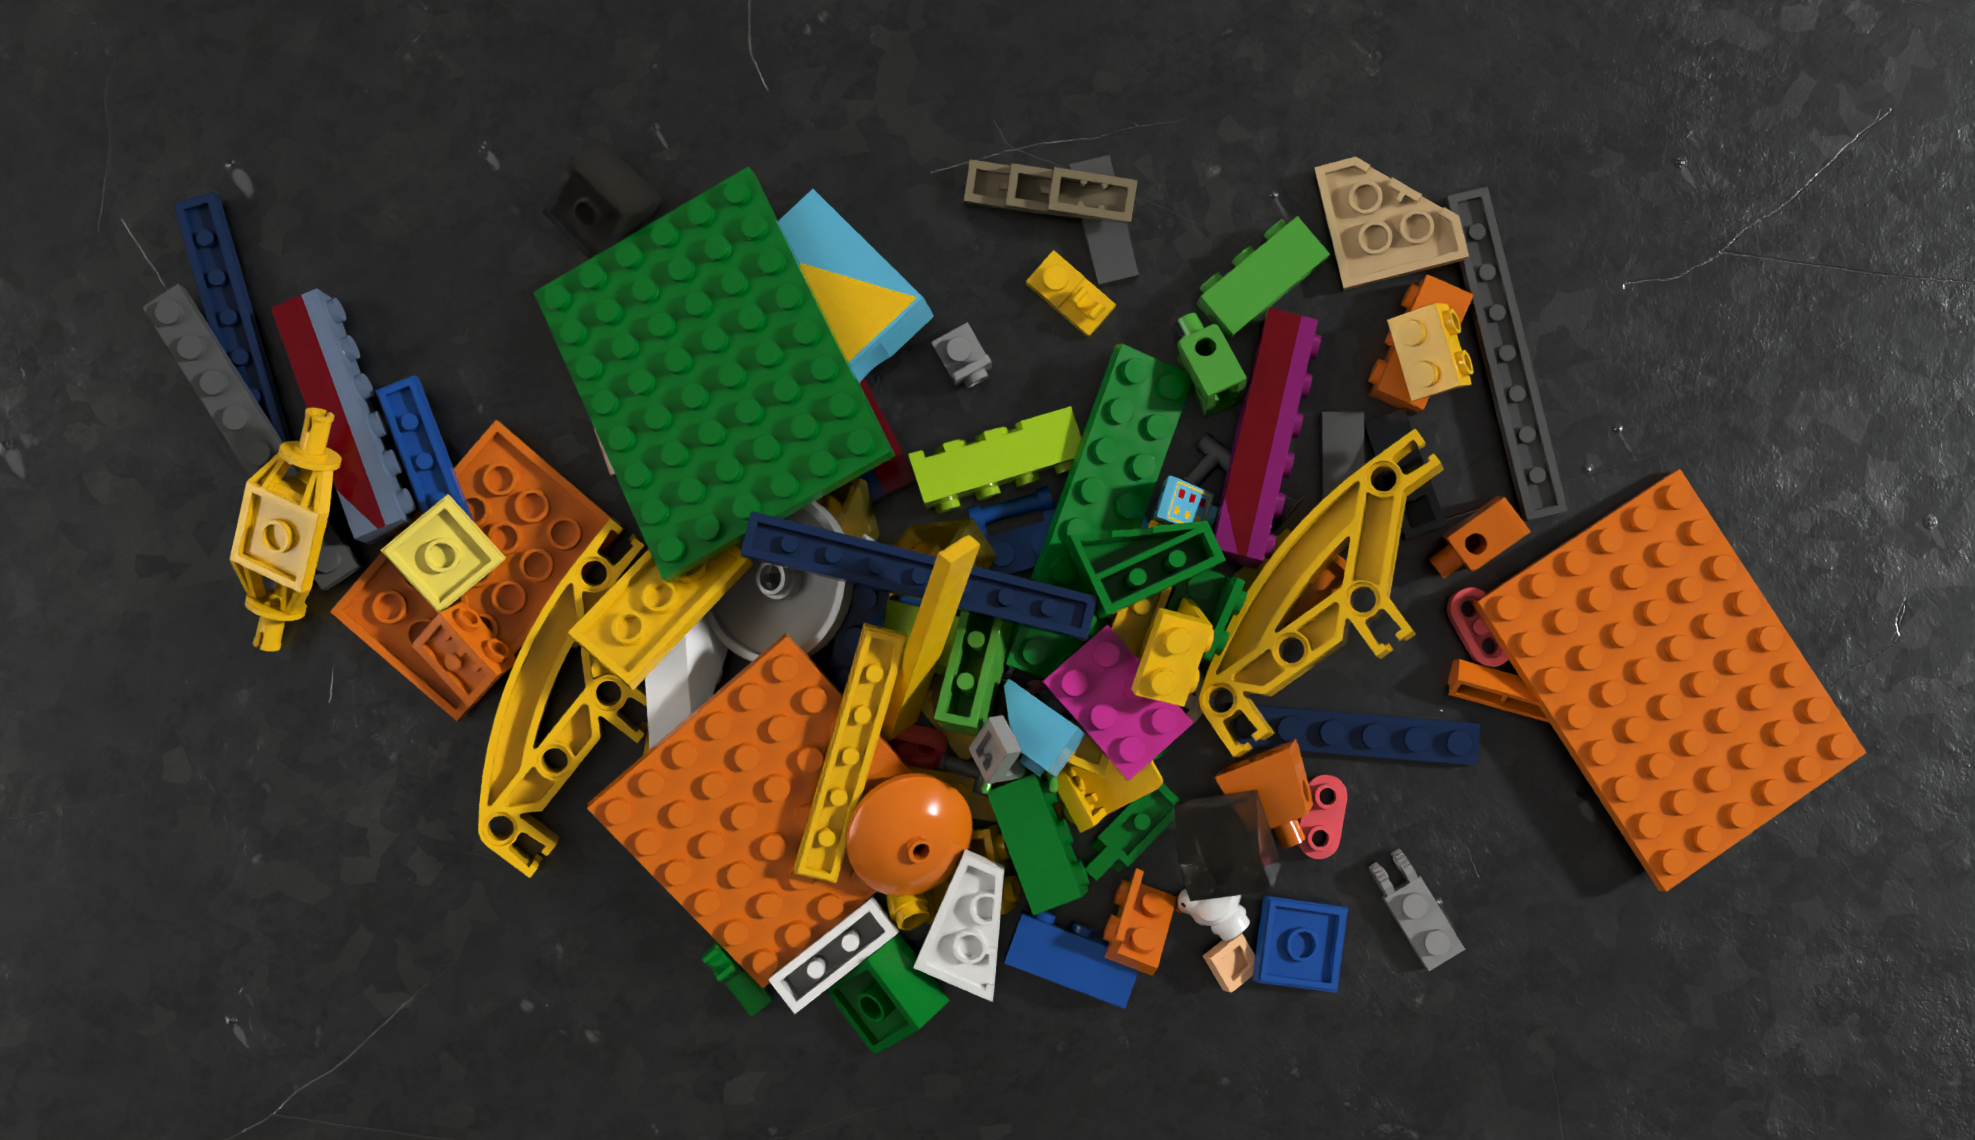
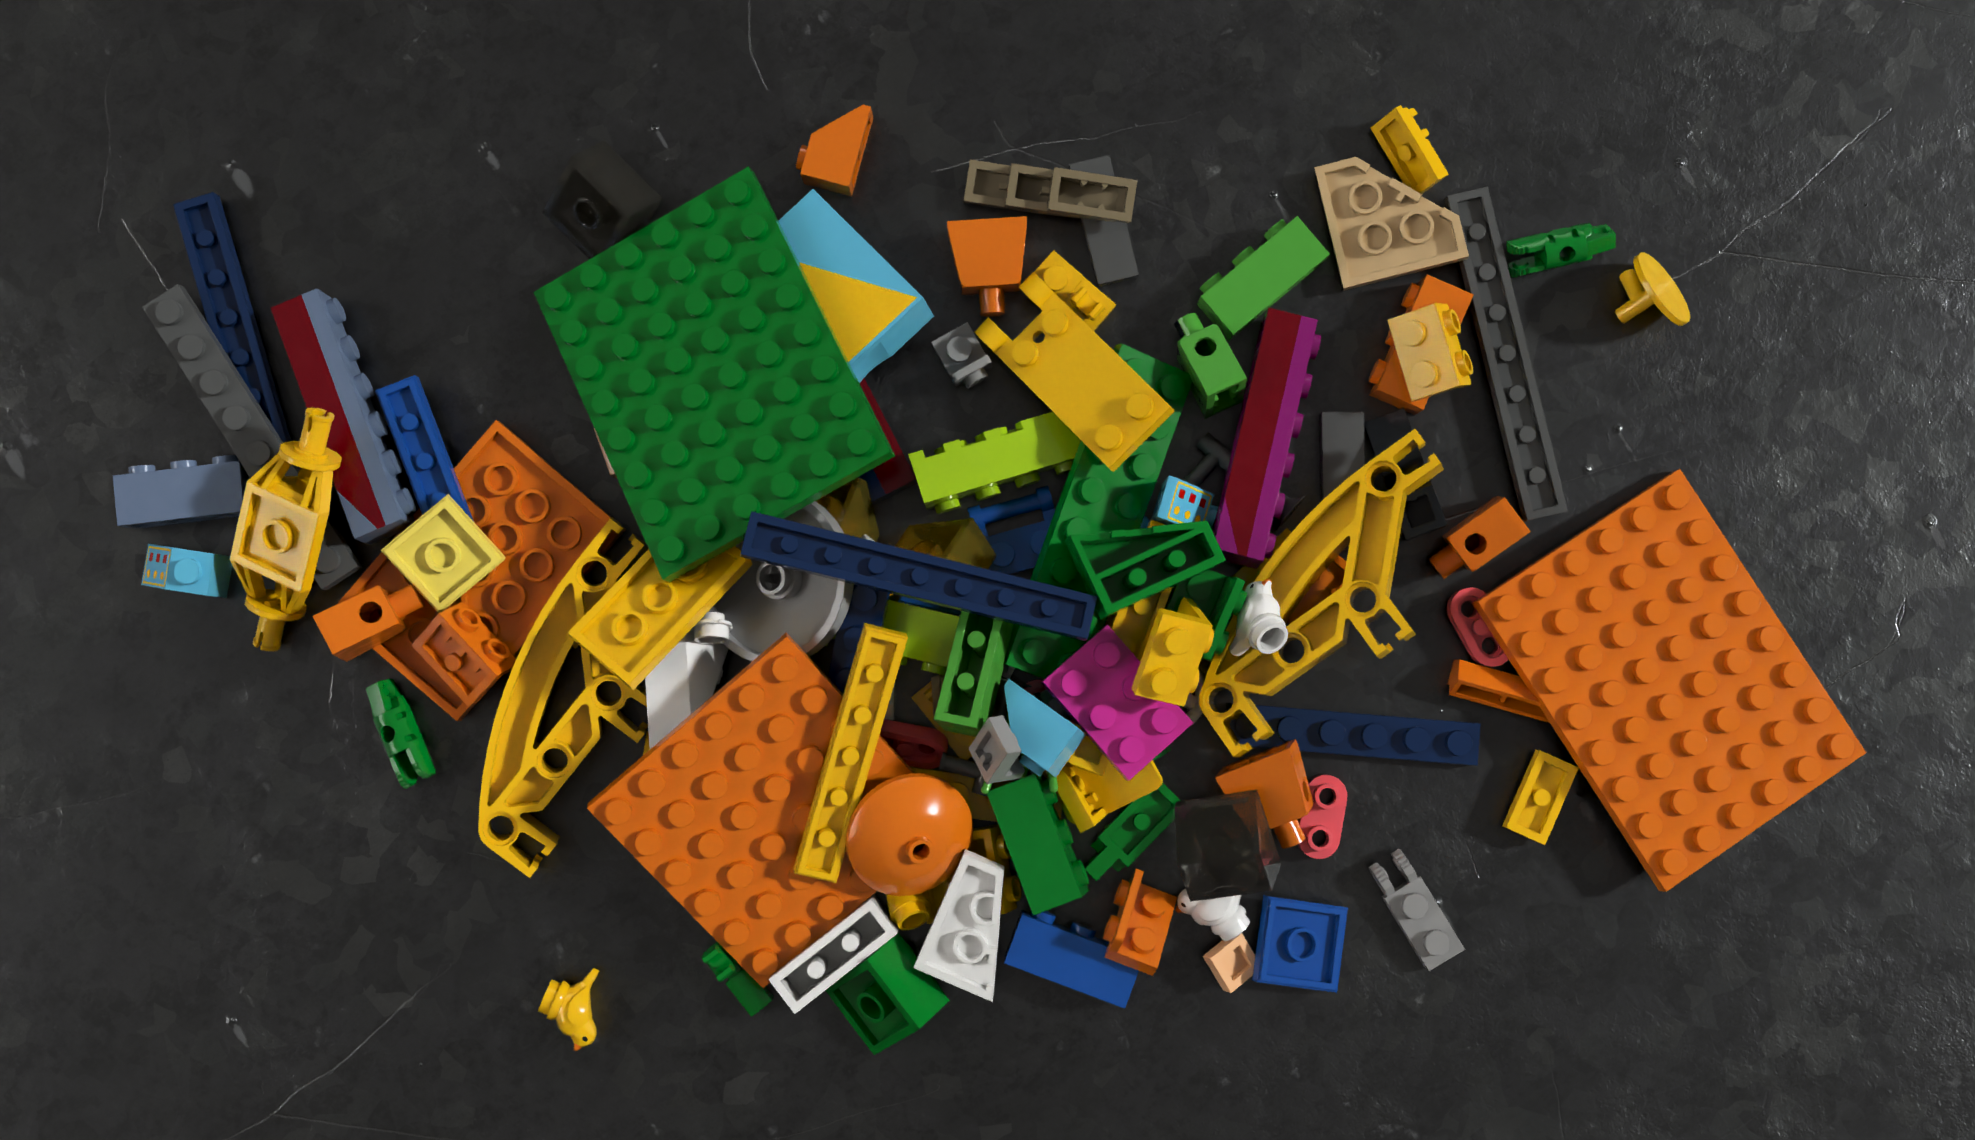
(180, 494): none -> sand blue brick
(187, 571): none -> medium azure slope
(348, 624): none -> orange torso
(399, 733): none -> green hinge
(572, 1009): none -> yellow animal
(712, 629): none -> white plate
(836, 152): none -> orange slope
(929, 635): yellow tile -> none
(988, 258): none -> orange torso
(1079, 377): none -> yellow hinge
(1259, 622): none -> white animal
(1409, 149): none -> yellow plate
(1540, 797): none -> yellow plate
(1559, 247): none -> green hinge
(1649, 286): none -> yellow shield

